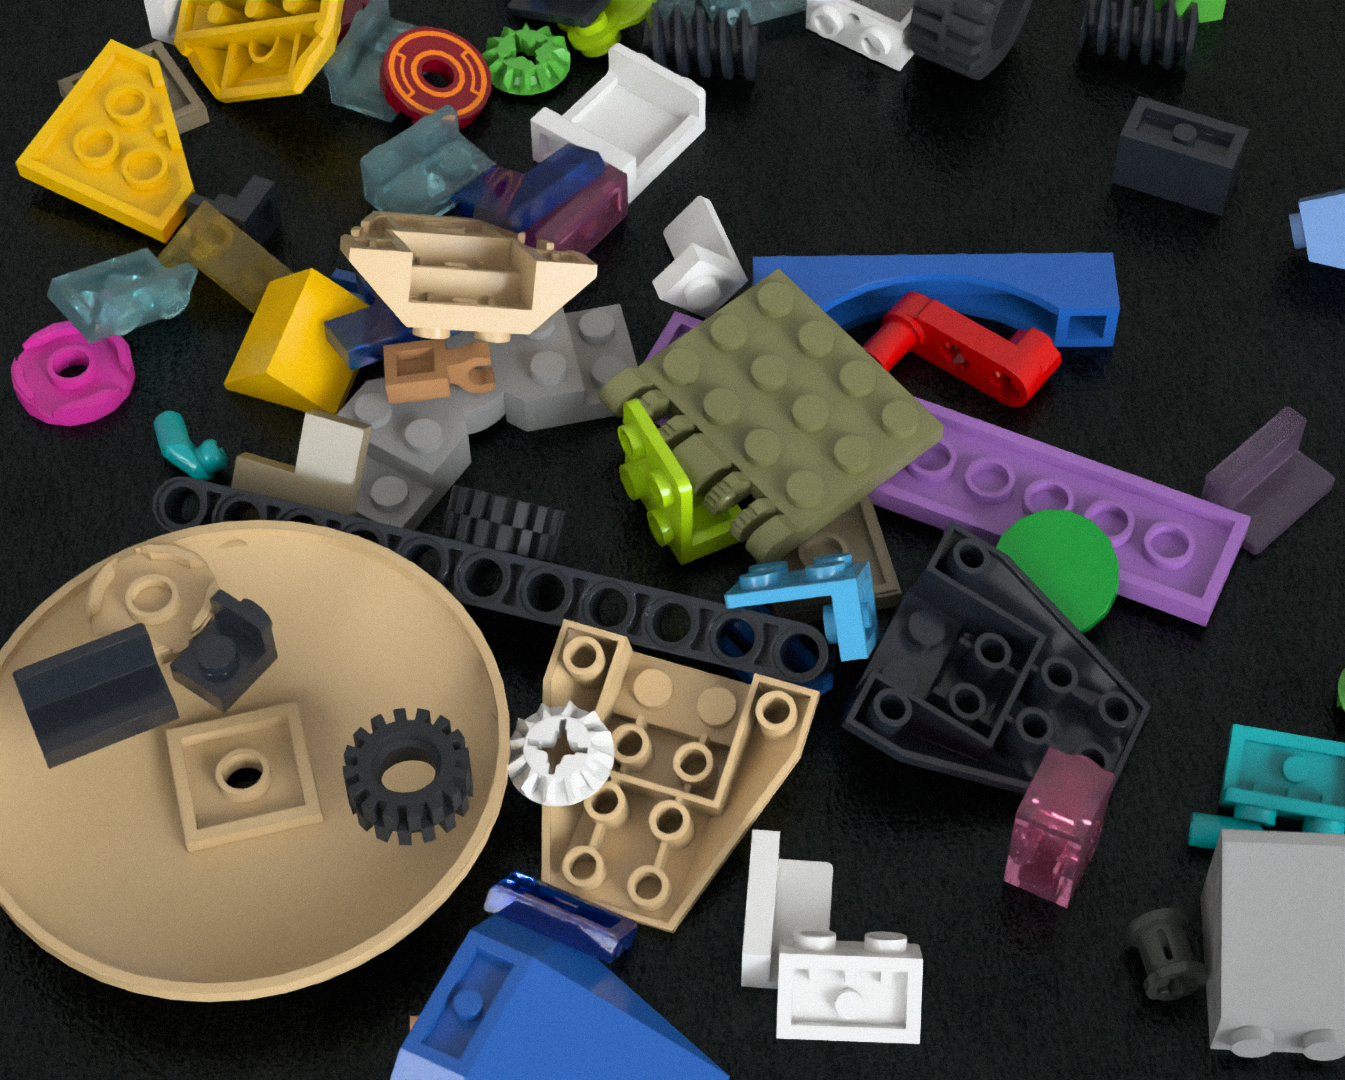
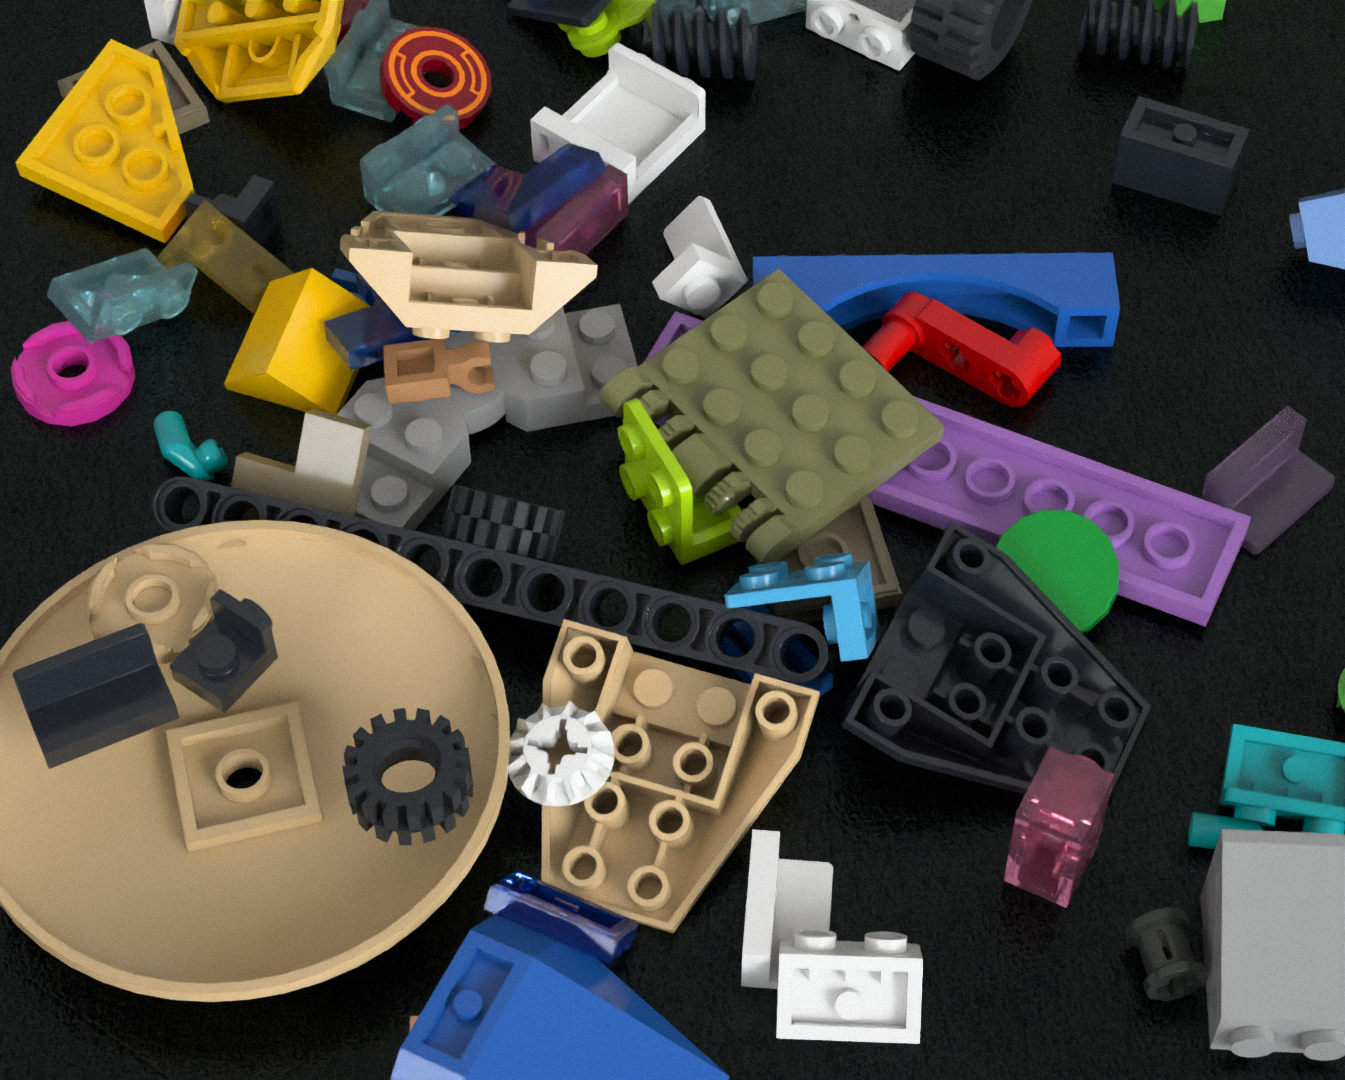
(518, 74): bright green gear -> none

